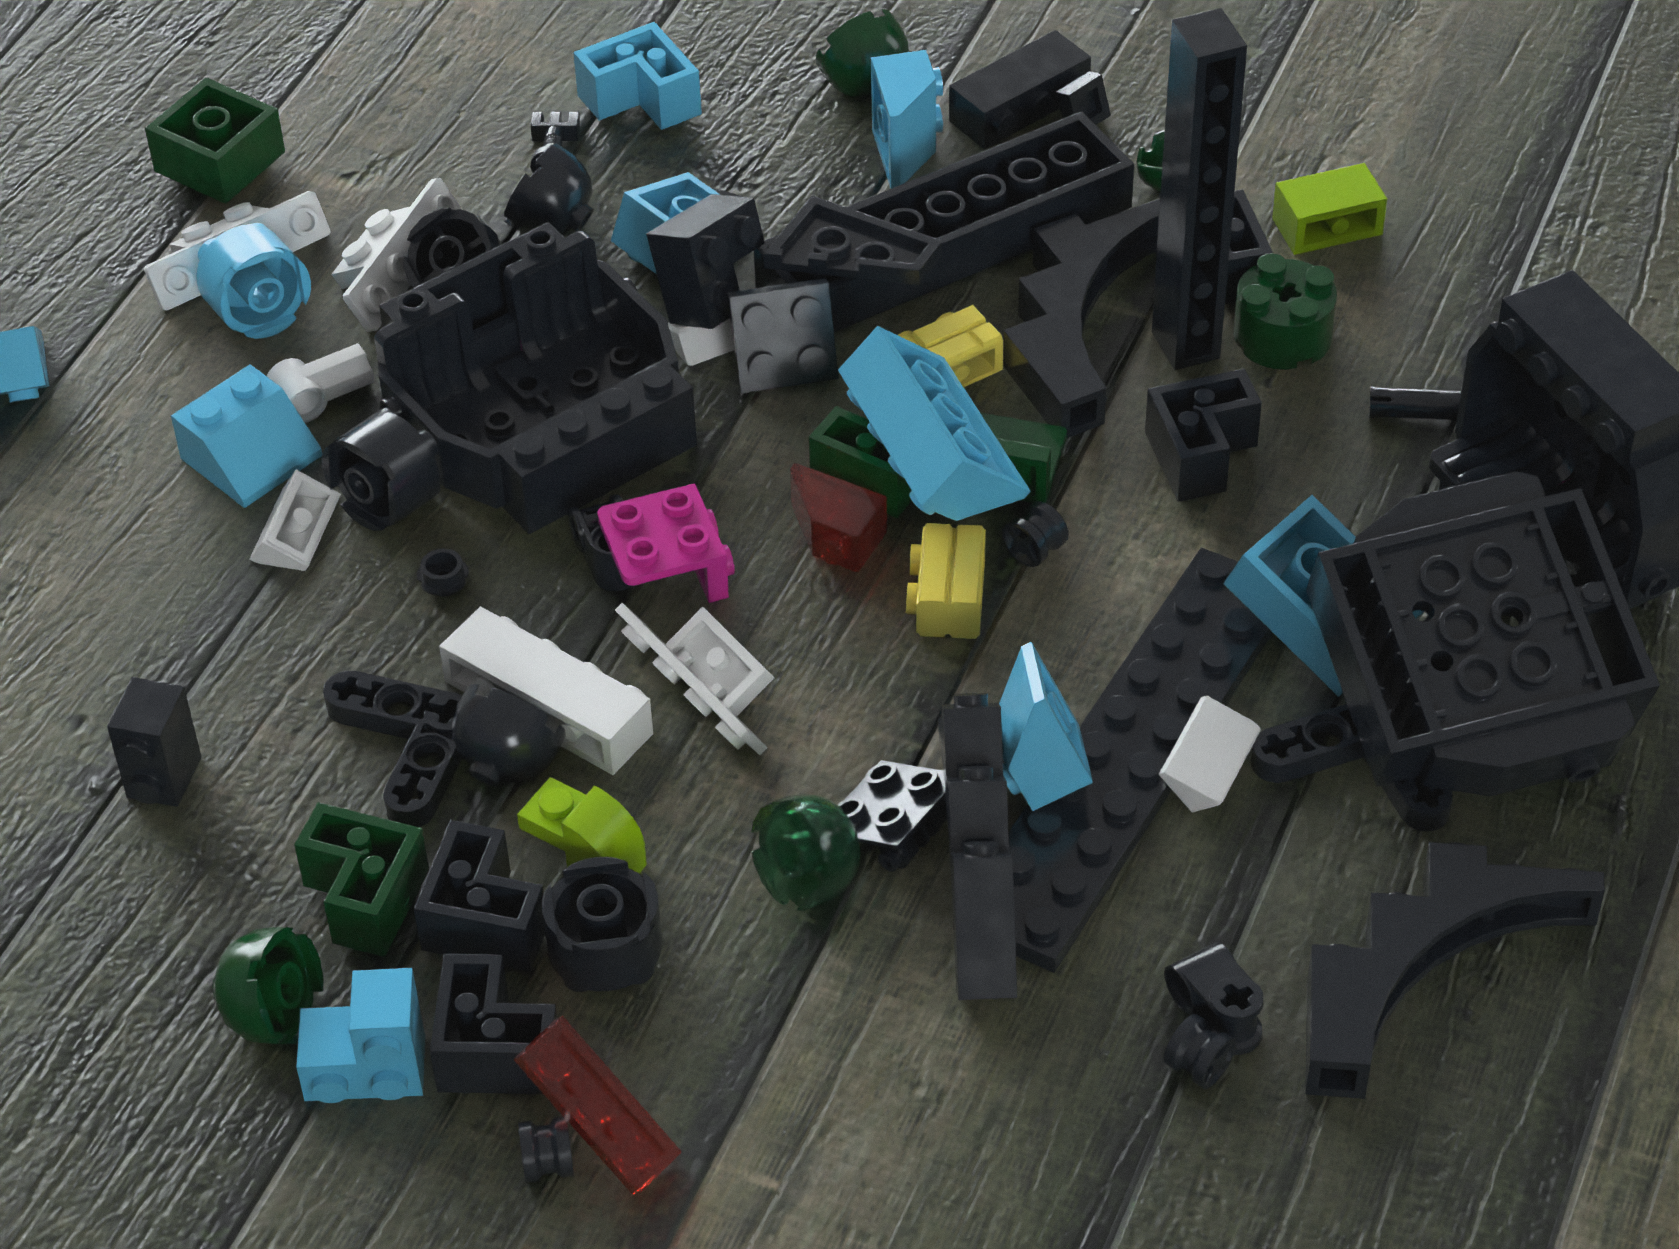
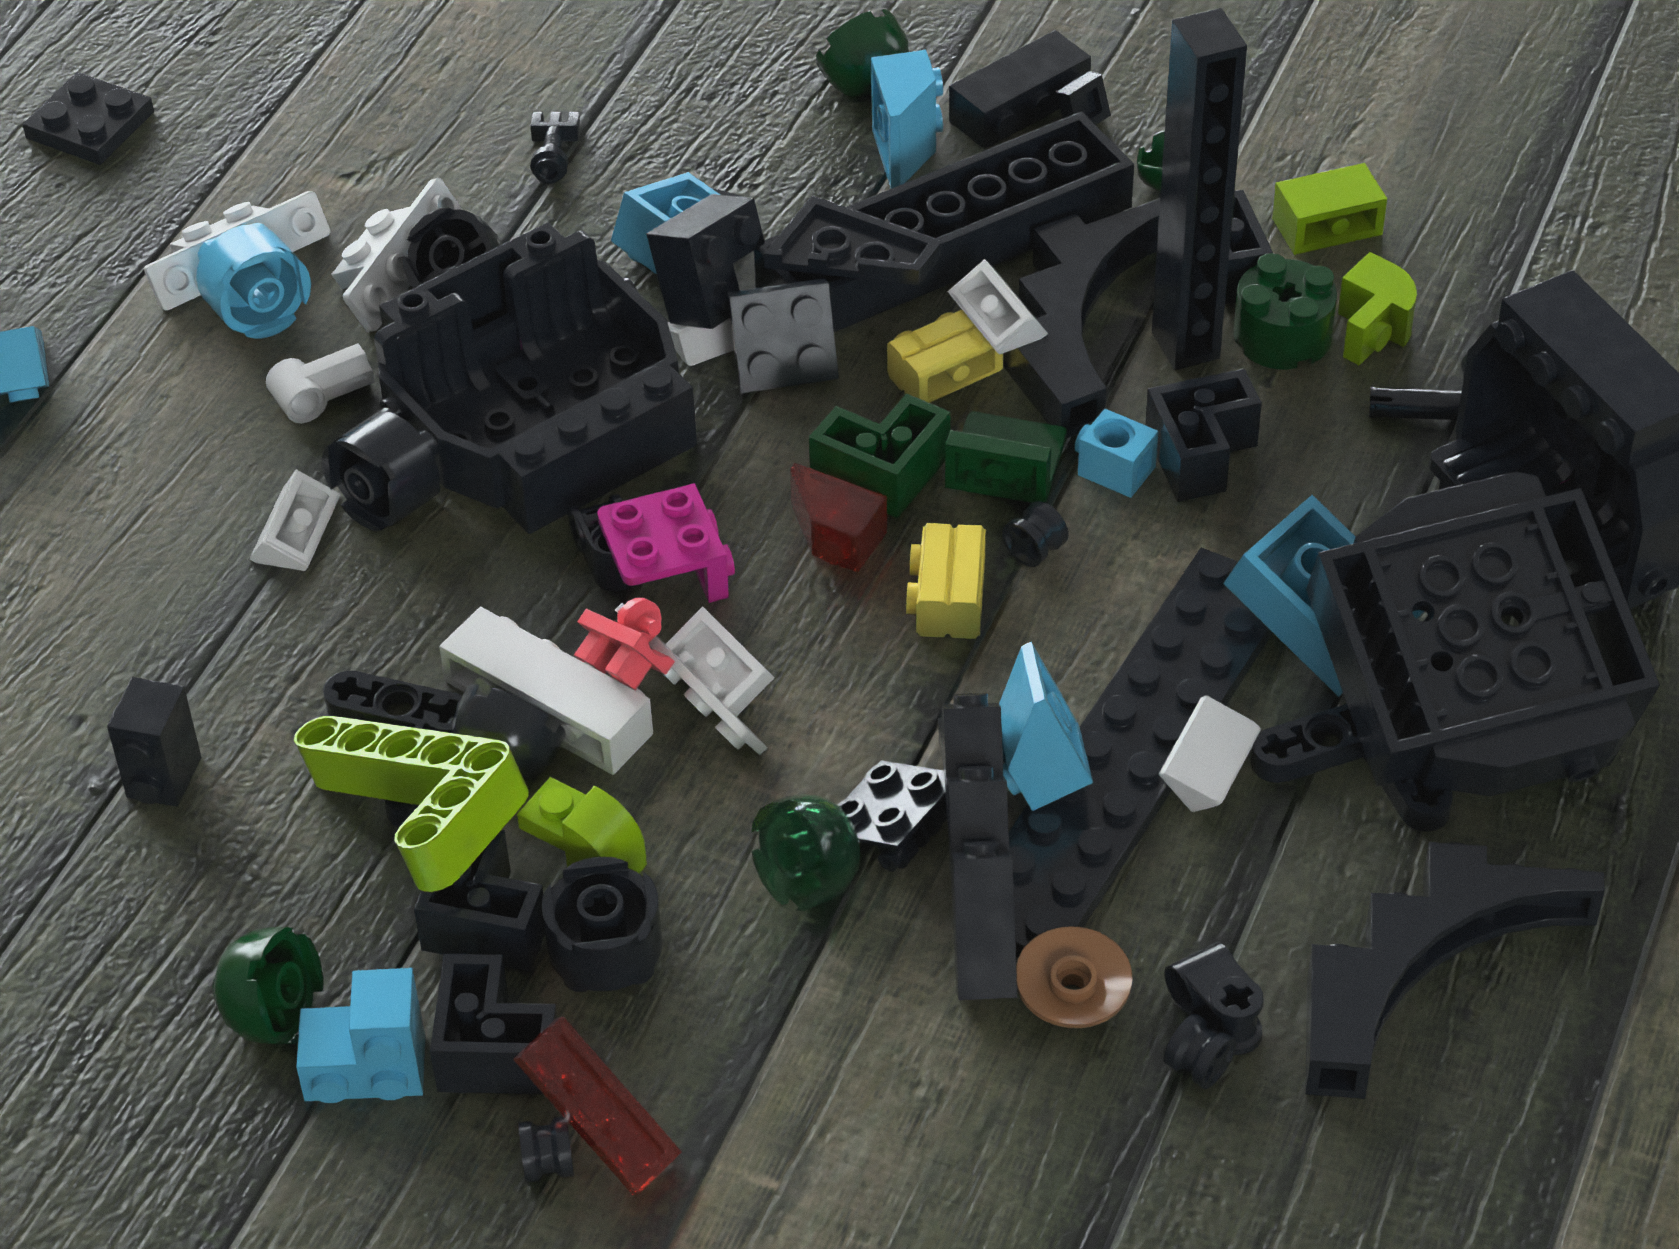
(88, 118): none -> black plate
(215, 140): dark green brick -> none
(244, 436): medium azure slope -> none
(368, 871): dark green brick -> none
(442, 572): black plate -> none
(459, 781): none -> lime beam
(552, 194): black cylinder -> none
(624, 645): none -> coral hips
(638, 70): medium azure brick -> none
(930, 428): medium azure slope -> none
(996, 309): none -> white slope
(1073, 958): none -> medium nougat dish
(1116, 452): none -> medium azure brick
(1379, 307): none -> lime brick

